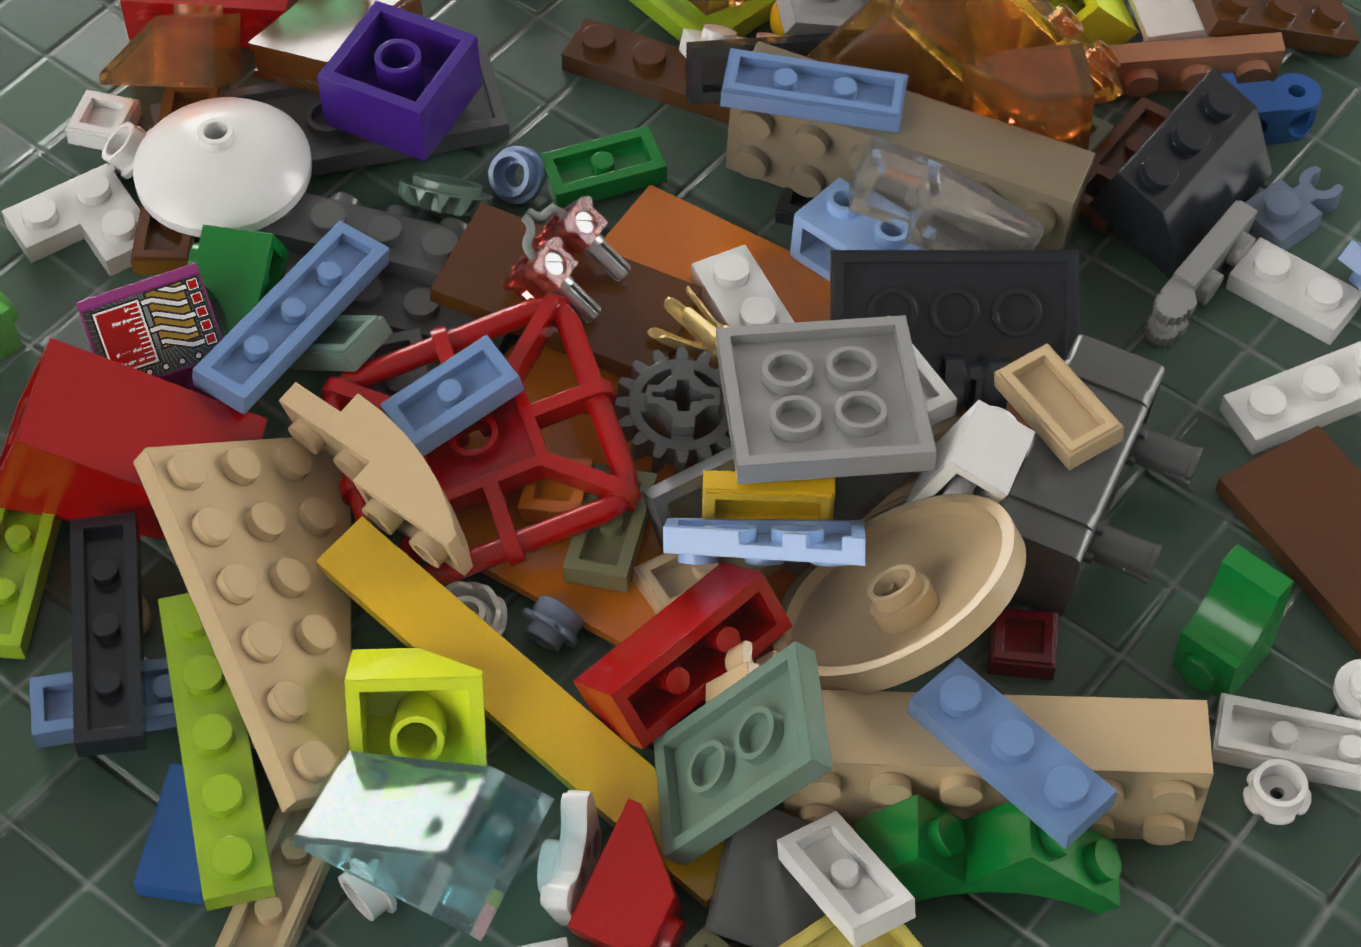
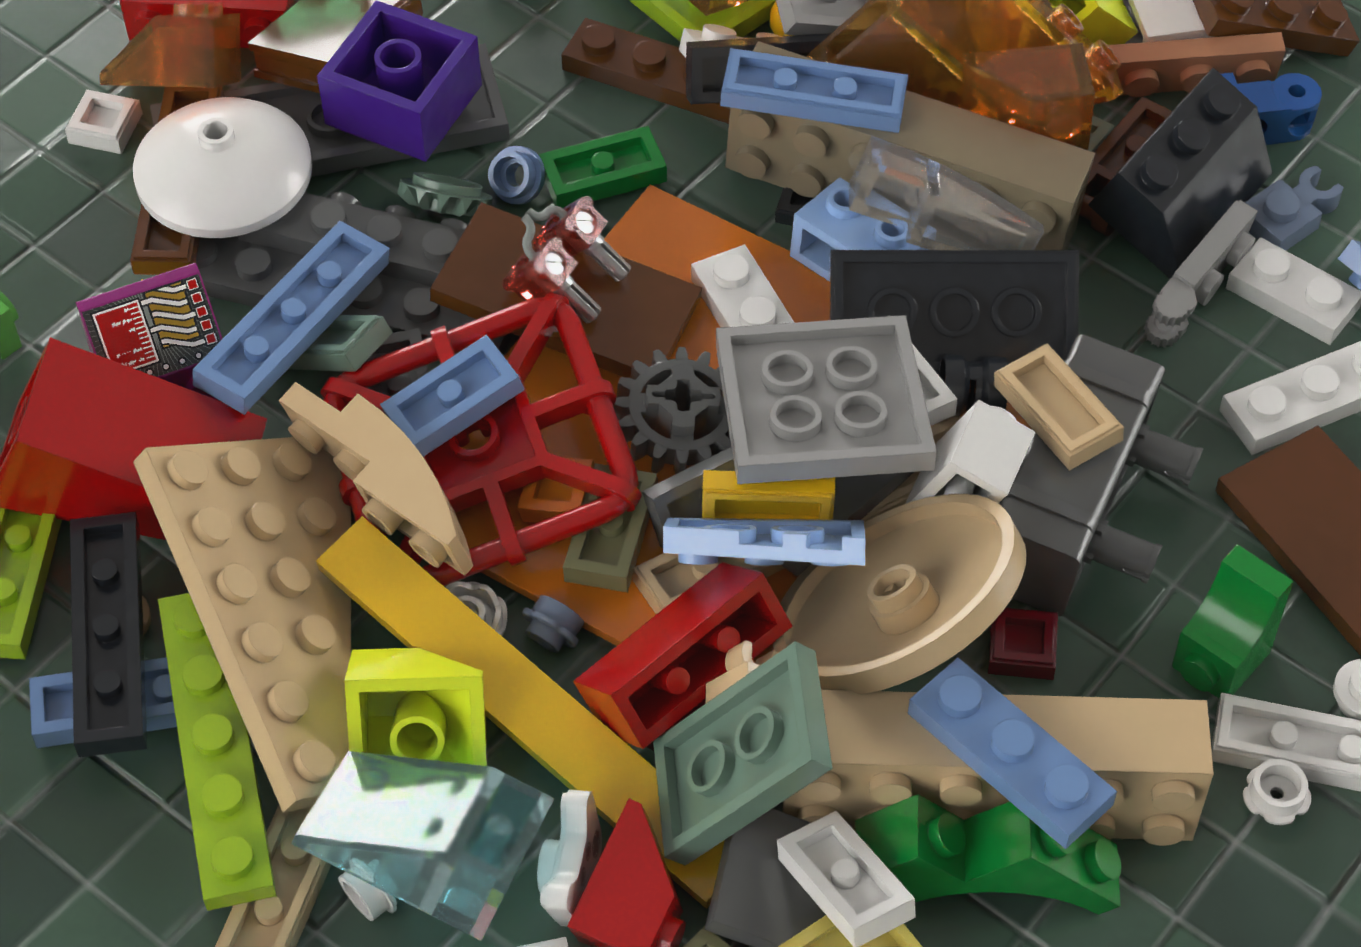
(84, 207): white plate -> none
(122, 147): white plate -> none
(169, 856): blue tile -> none
(238, 268): green arch -> none
(695, 324): pearl gold piece -> none

